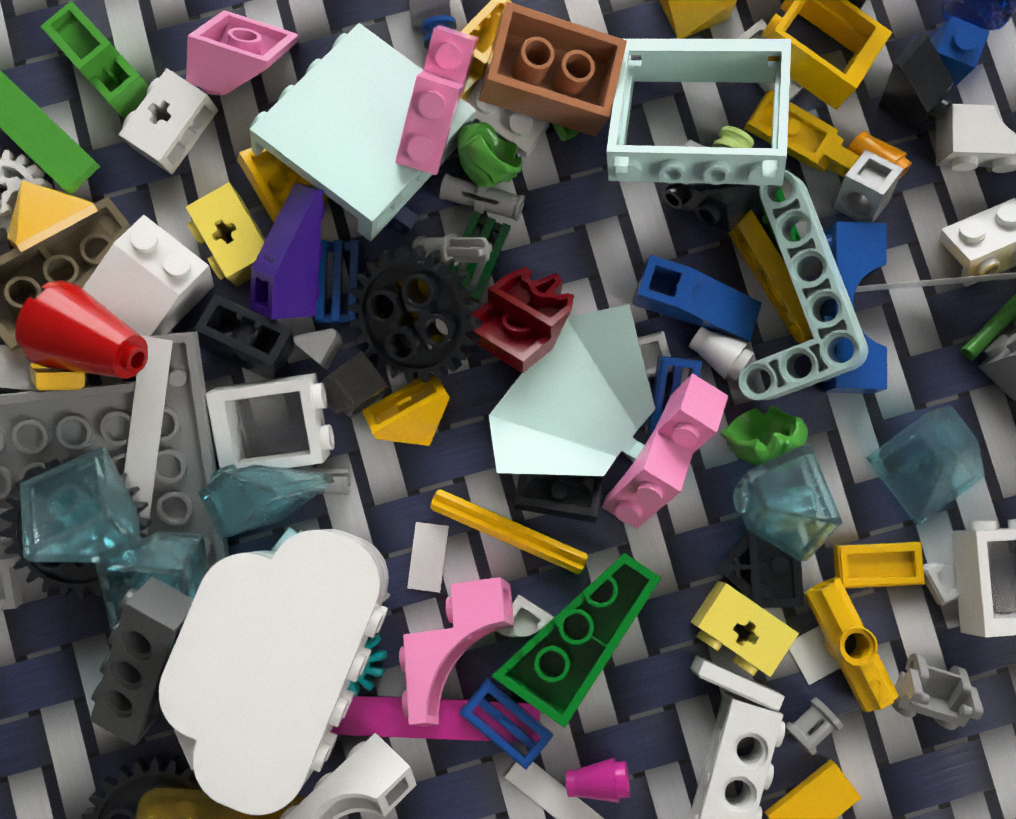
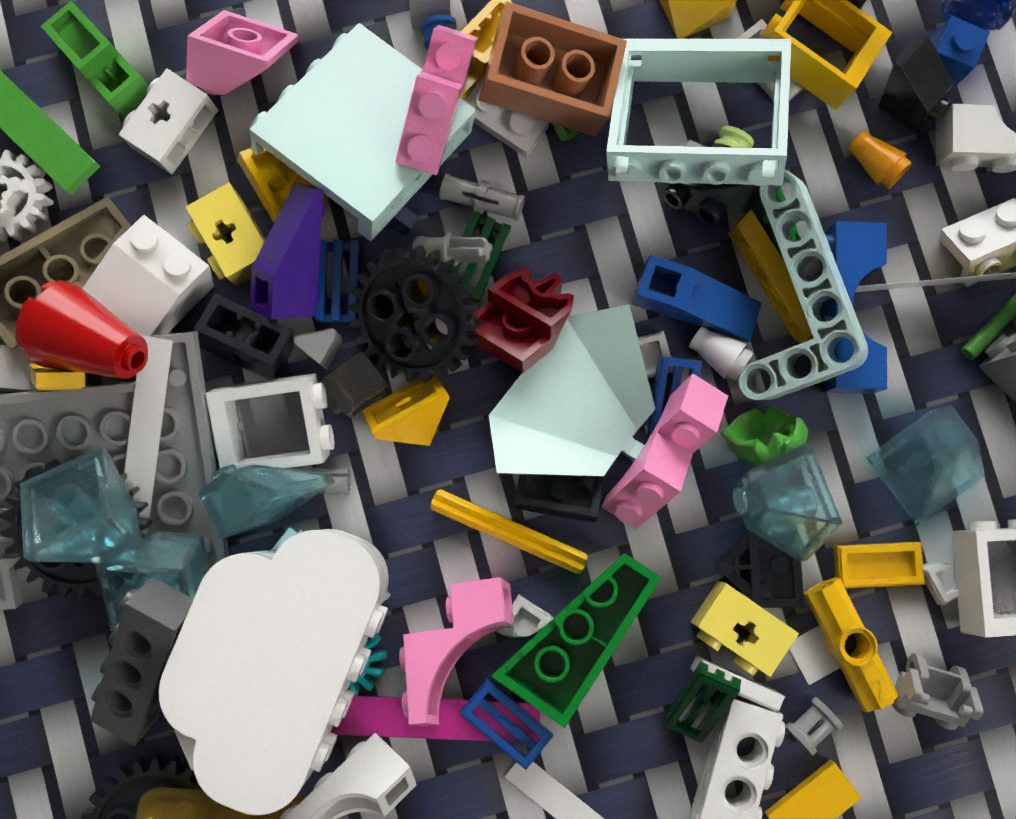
(42, 213): yellow slope -> none
(427, 557): white sticker -> none
(487, 157): bright green hair -> none
(599, 781): dark pink cone -> none
(713, 682): none -> dark green tile
(808, 137): yellow hinge -> none
(867, 187): light grey brick -> none

